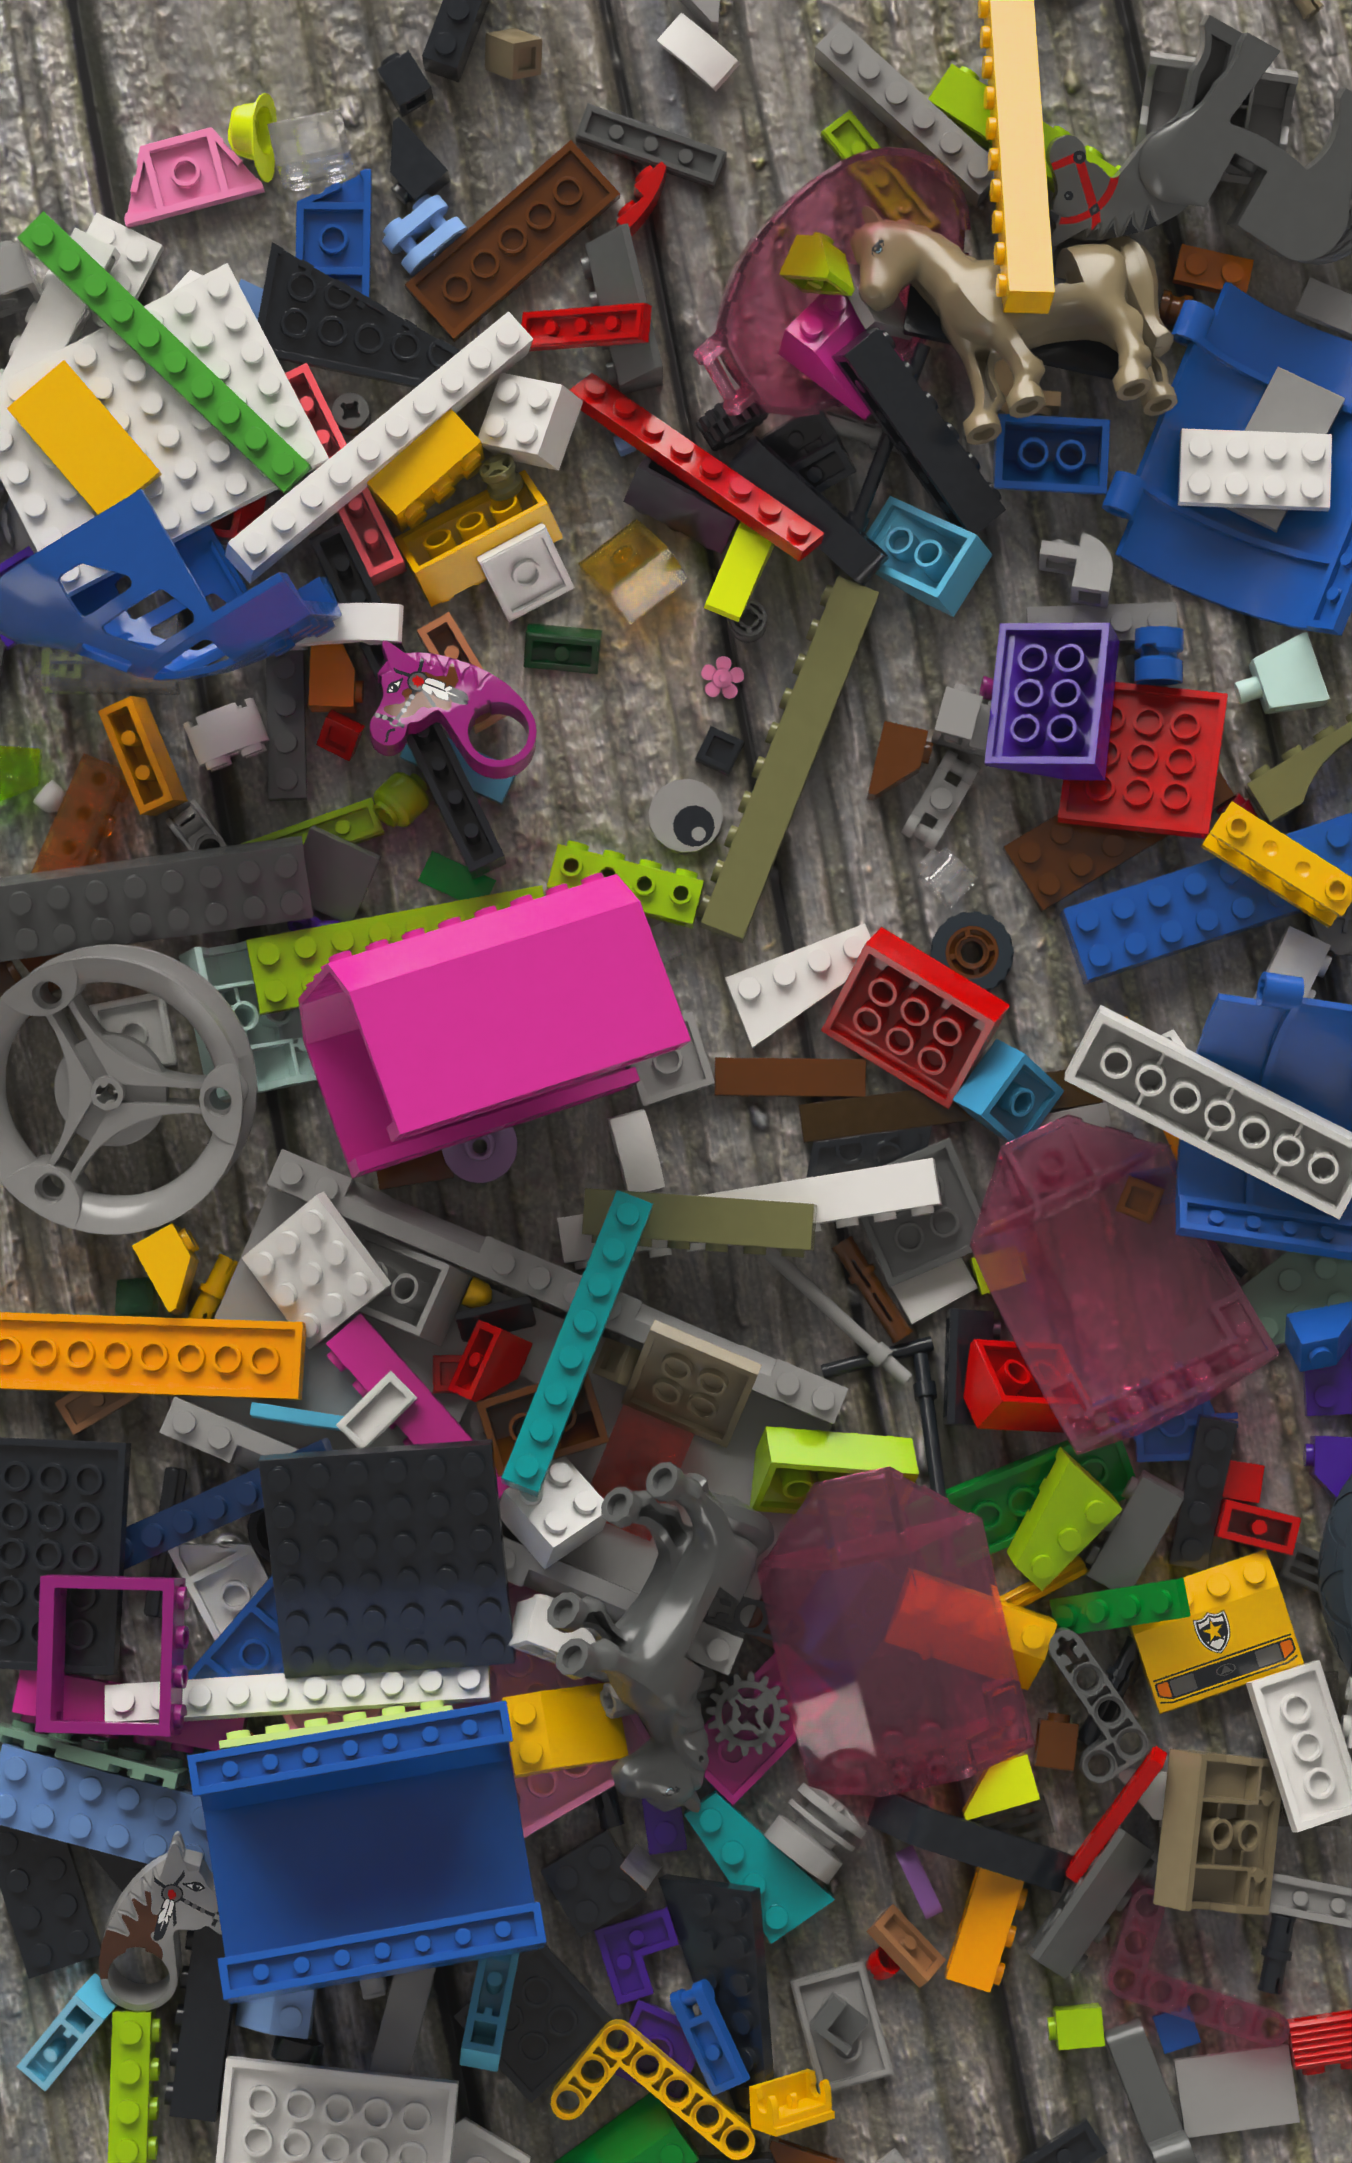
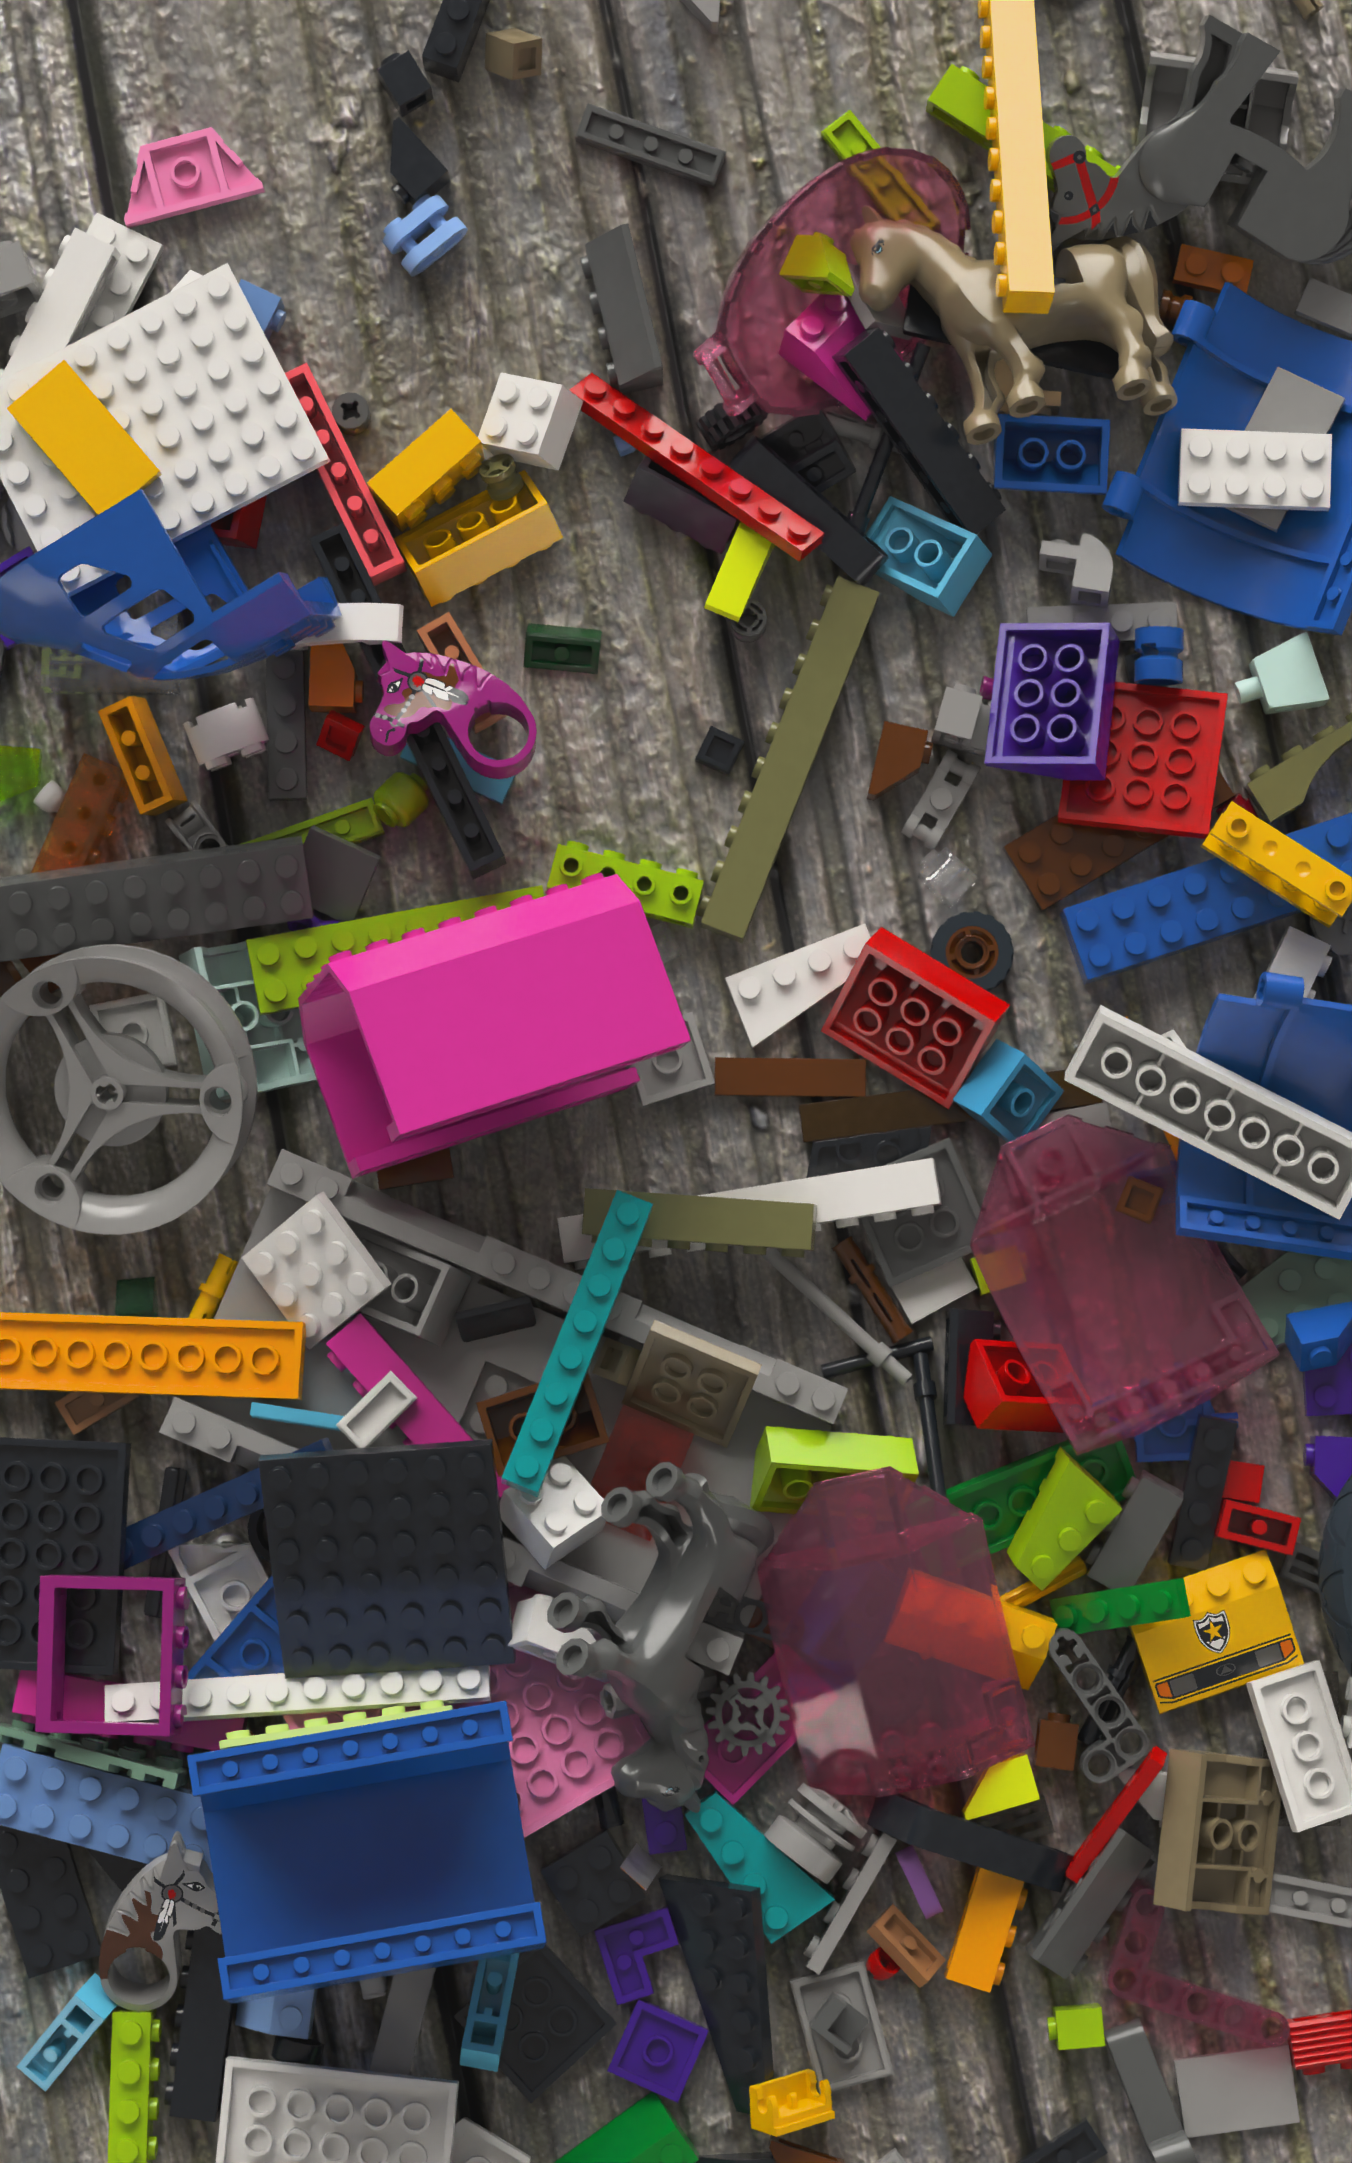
(164, 353): bright green plate -> none
(170, 1264): yellow slope -> none
(250, 134): neon yellow piece -> none
(311, 149): clear brick -> none
(336, 231): blue wing -> none
(340, 329): black wing -> none
(368, 453): white brick -> none
(443, 1371): red tile -> none
(454, 878): green sticker -> none
(477, 1293): yellow hinge -> none
(487, 1165): lavender dish -> none
(489, 1362): red slope -> none
(512, 241): reddish brown plate -> none
(525, 572): white tile -> none
(562, 1730): yellow slope -> none
(588, 326): red tile -> none
(633, 571): clear yellow slope -> none
(636, 1151): white slope -> none
(647, 192): red slope -> none
(655, 2083): yellow beam -> none
(685, 816): light grey tile -> none
(698, 52): white slope -> none
(709, 2037): blue plate -> none
(722, 678): bright pink plant -> none
(840, 1914): none -> light grey plate
(904, 109): light grey brick -> none
(1175, 2031): blue tile -> none
(1276, 1953): black pin -> none

